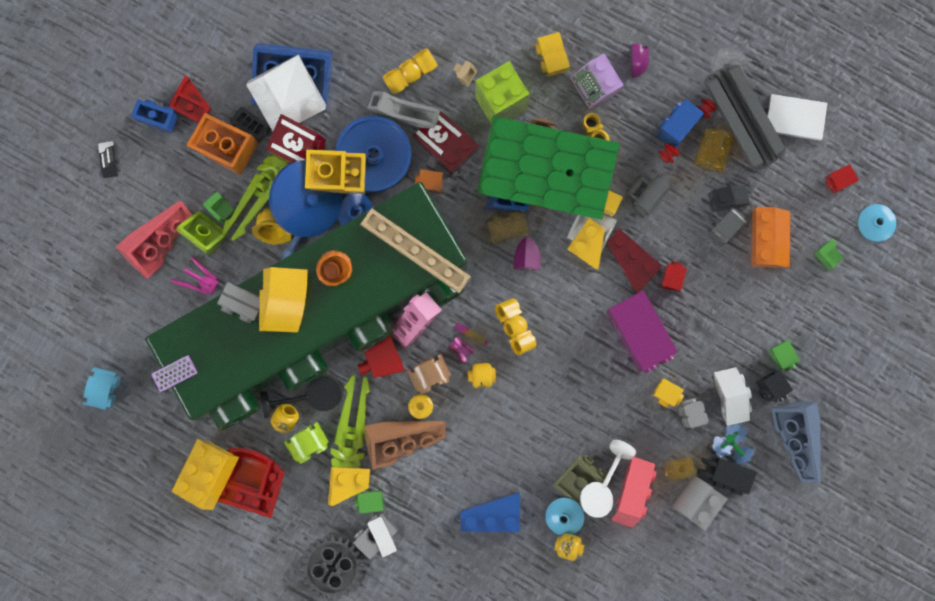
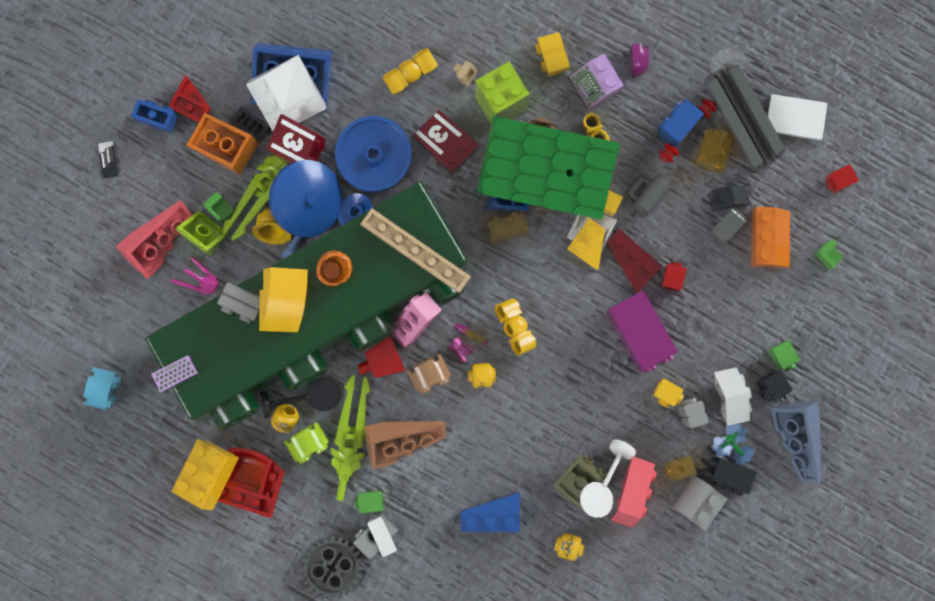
(335, 171): yellow slope -> none
(346, 483): yellow wing -> none
(404, 111): light grey arch -> none
(420, 406): yellow head -> none
(431, 179): orange brick -> none
(527, 255): magenta brick -> none
(568, 508): medium azure dish -> none
(869, 227): medium azure dish -> none

